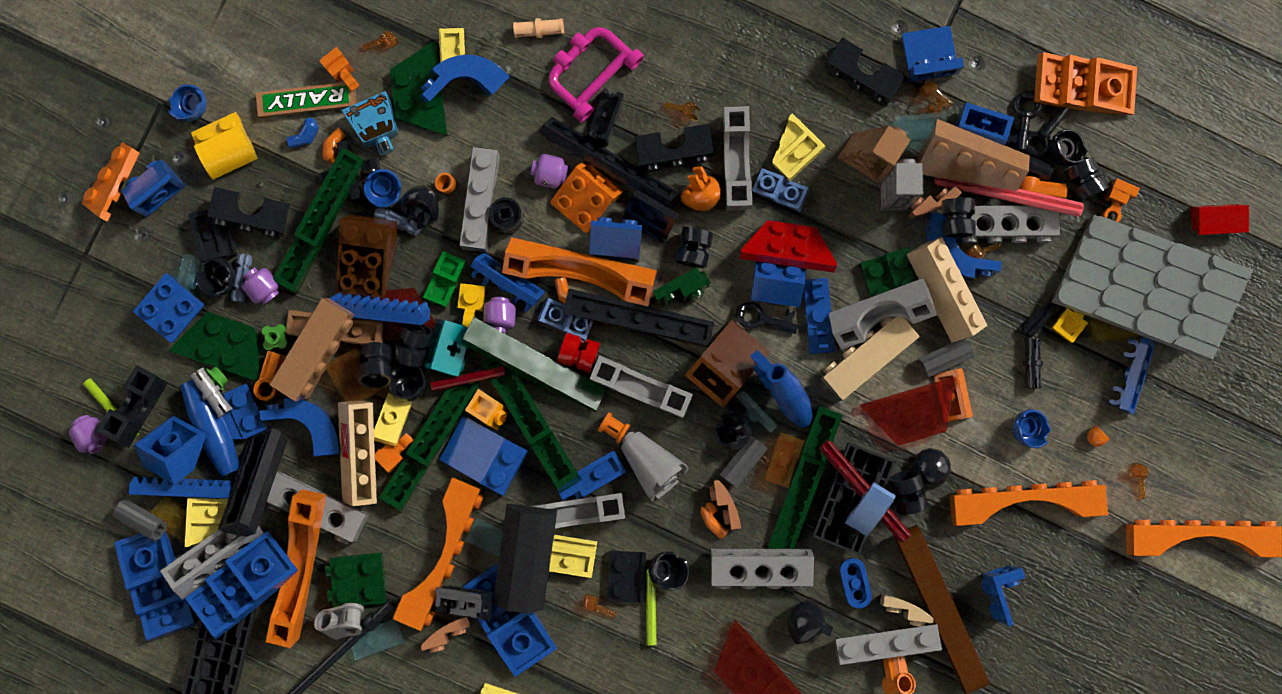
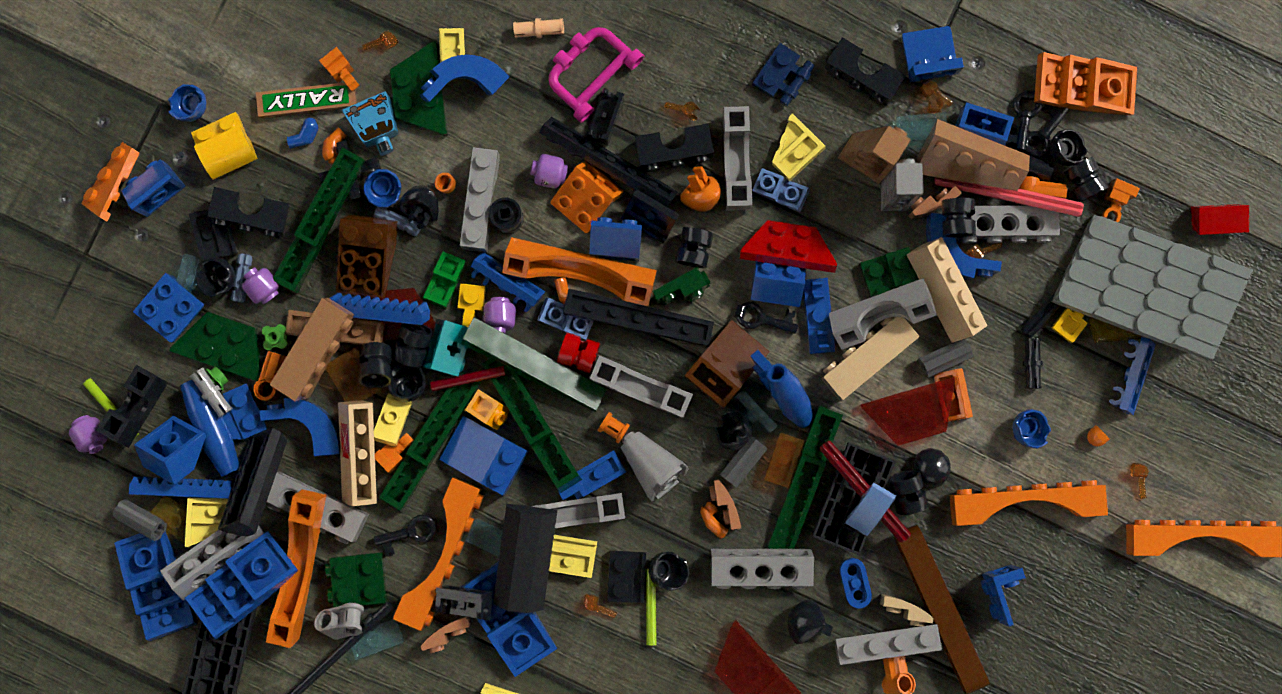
(387, 538): none -> black piece
(776, 71): none -> dark blue plate

